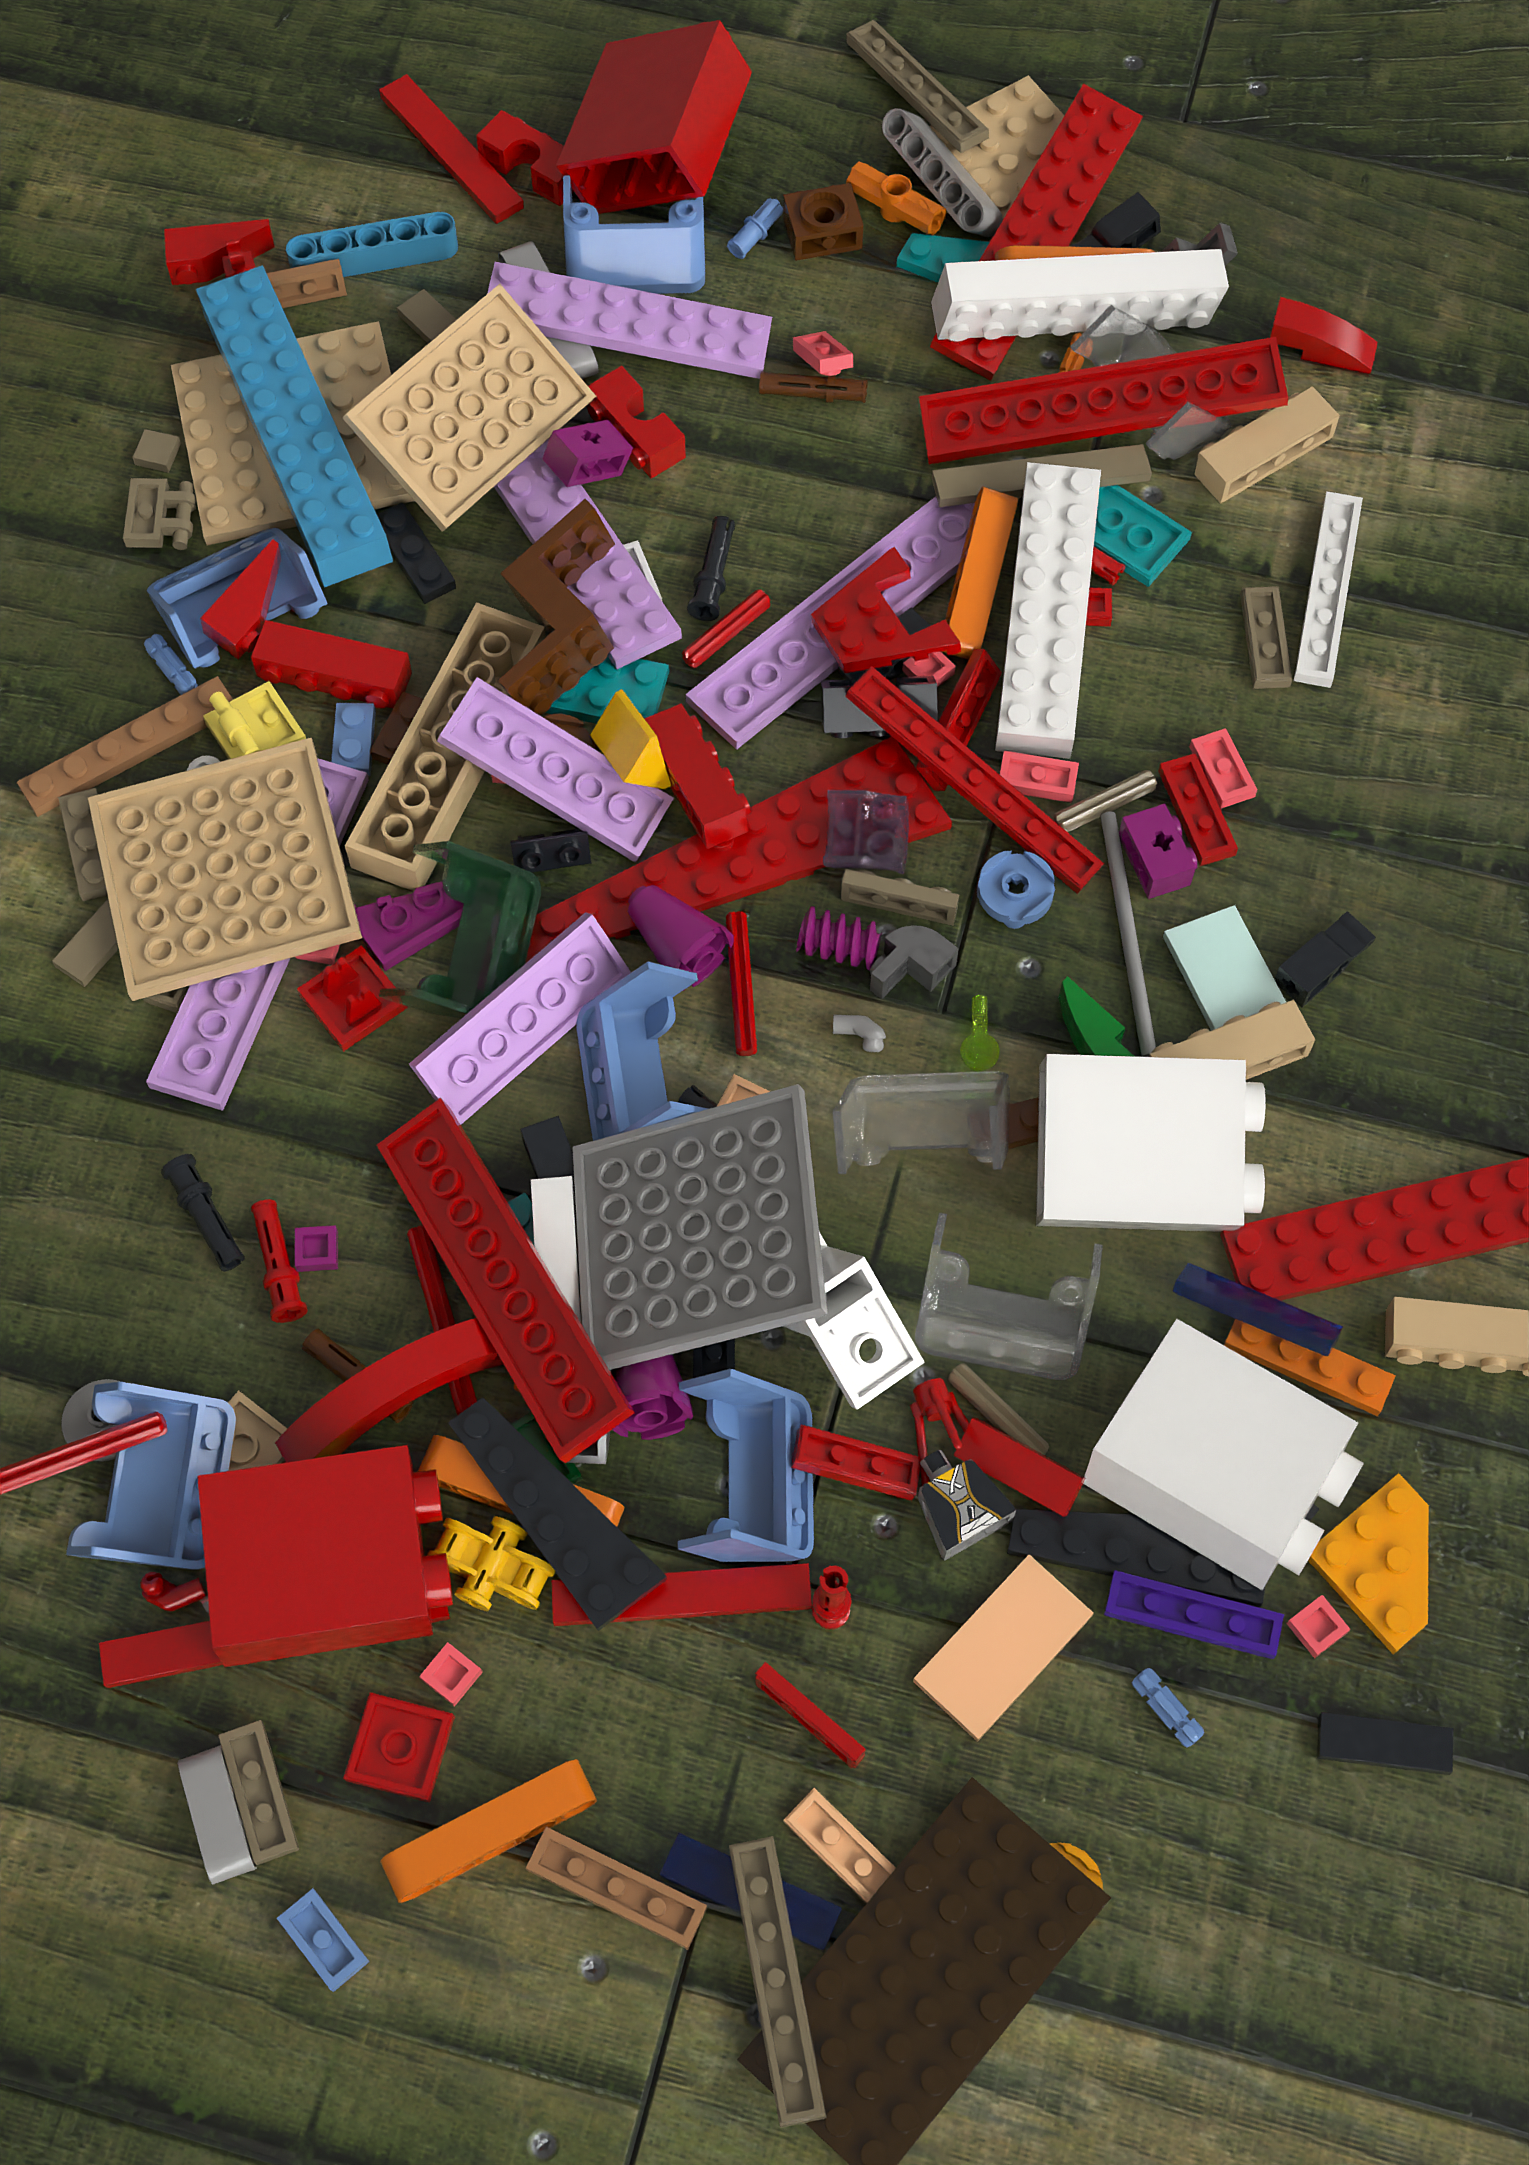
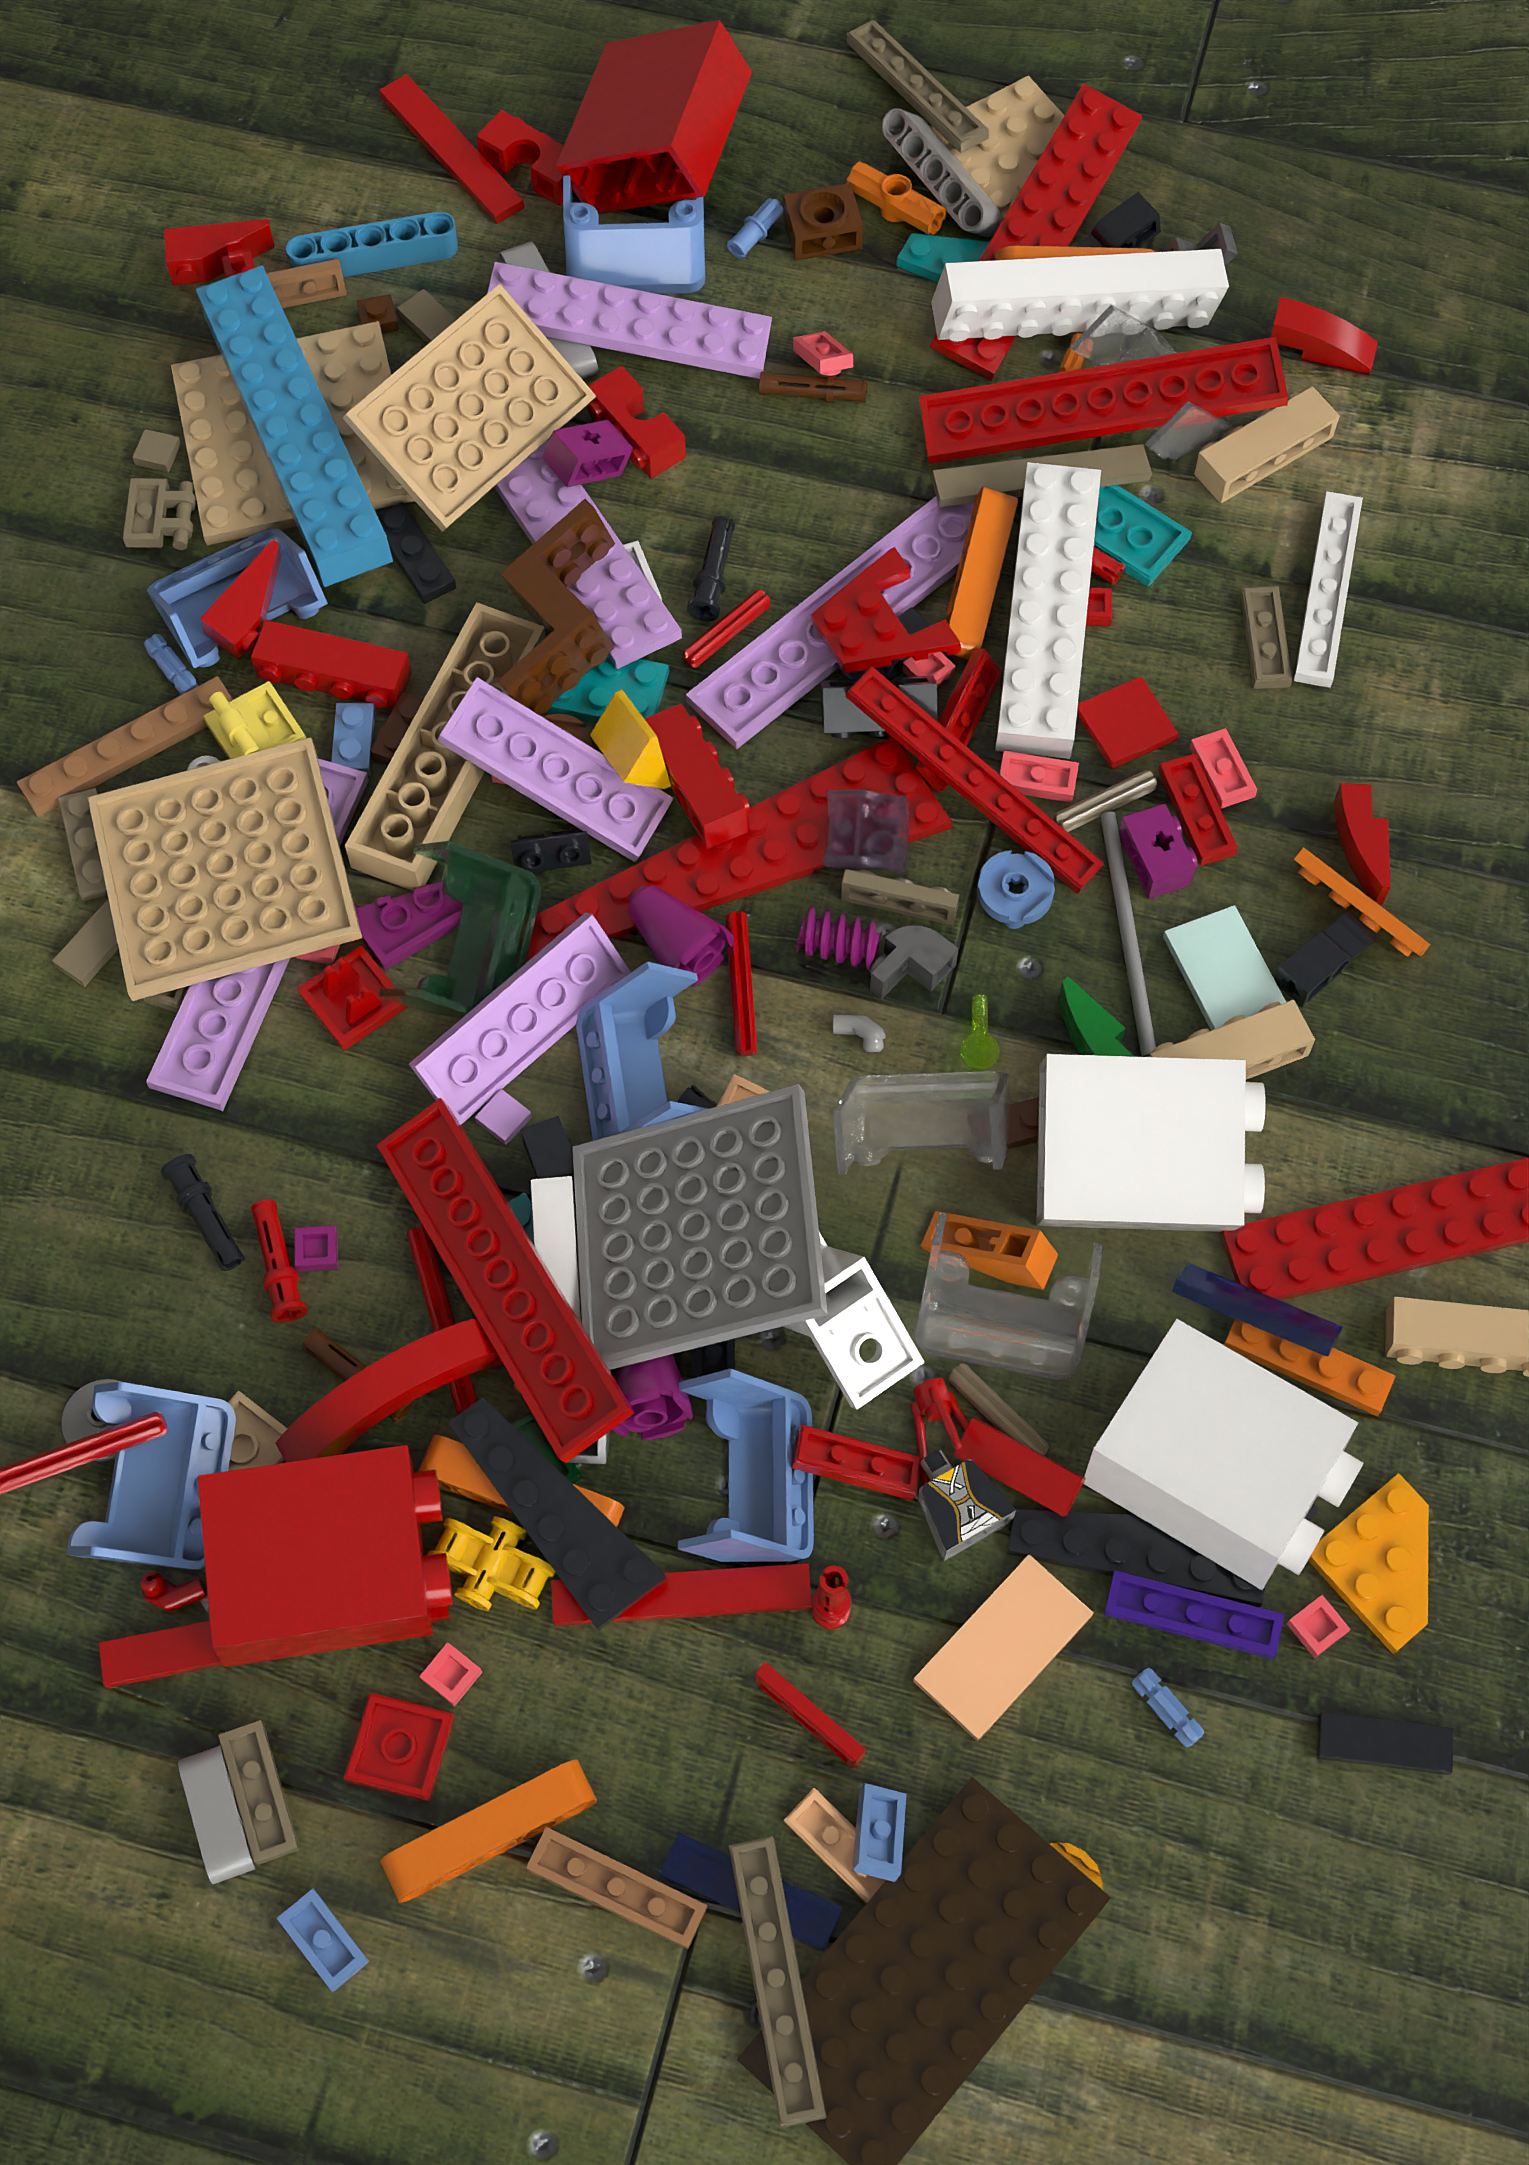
(378, 309): none -> reddish brown plate
(503, 1117): none -> lavender tile
(879, 1832): none -> medium blue plate
(997, 1249): none -> orange slope
(1126, 722): none -> red tile
(1363, 839): none -> red slope
(1373, 914): none -> orange plate

